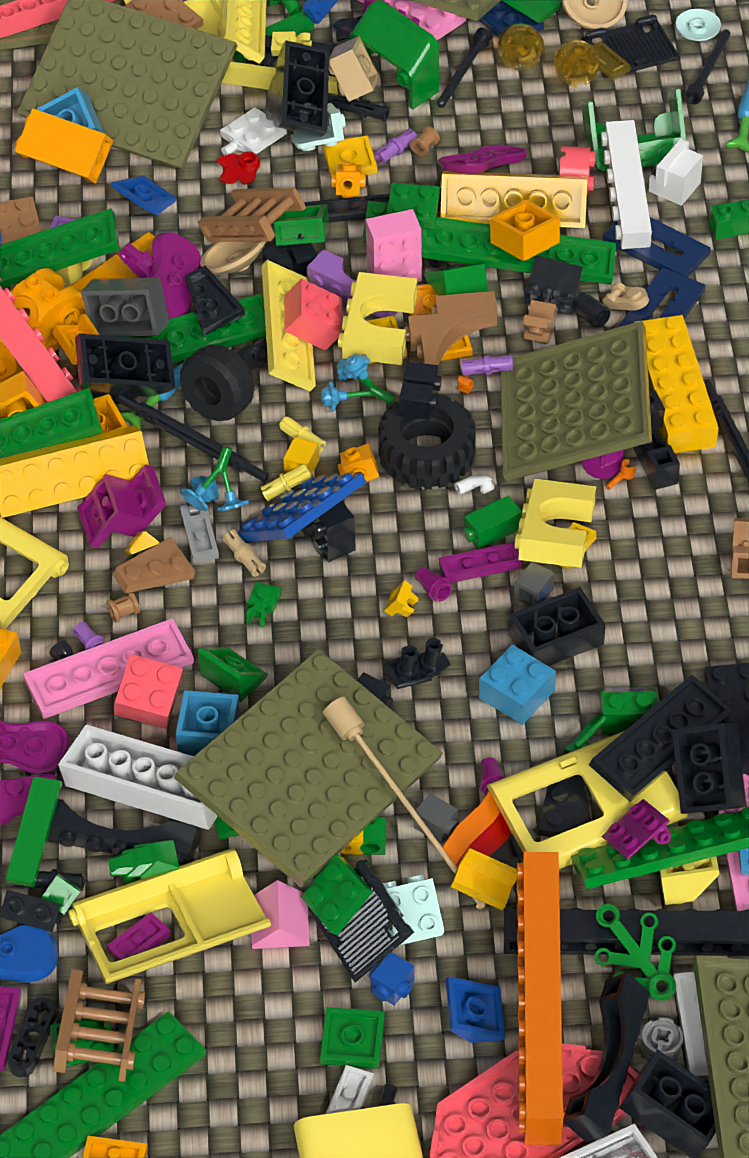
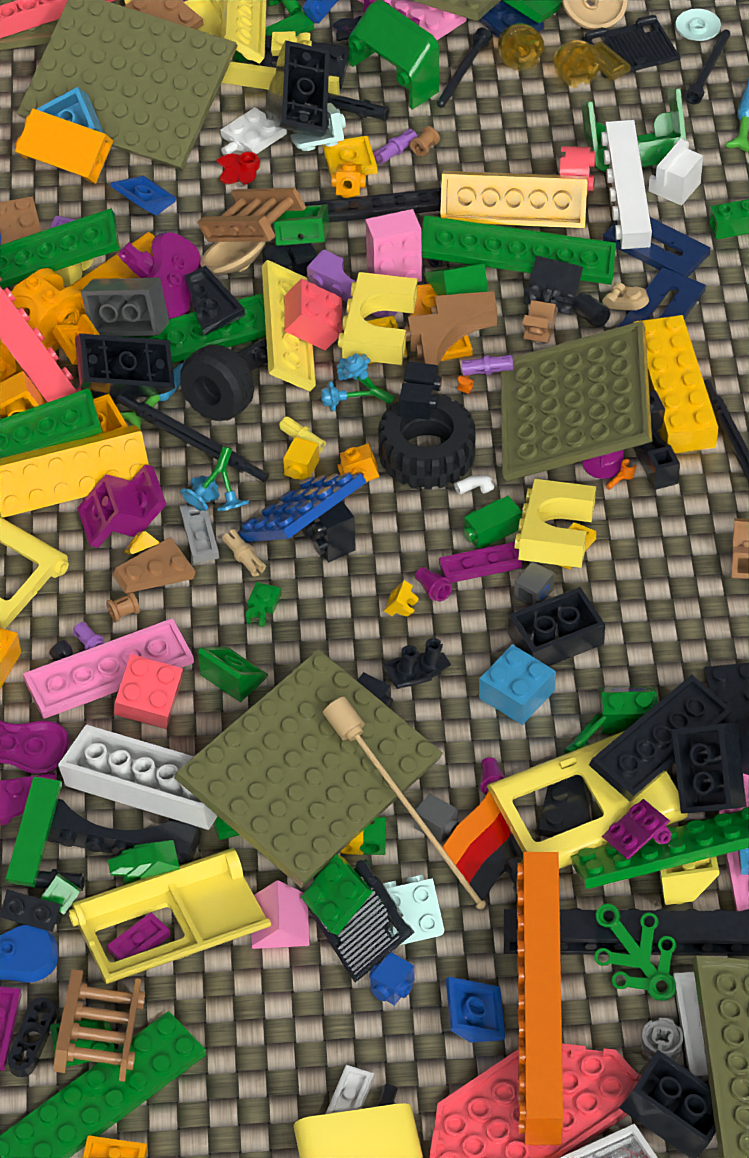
(204, 718): dark azure brick -> none
(285, 482): light yellow axle -> none
(352, 1037): green plate -> none
(353, 69): tan brick -> none
(405, 197): green bracket -> none
(483, 158): magenta plate -> none
(484, 878): yellow panel -> none
(524, 230): light orange brick -> none
(622, 1012): black arch -> none

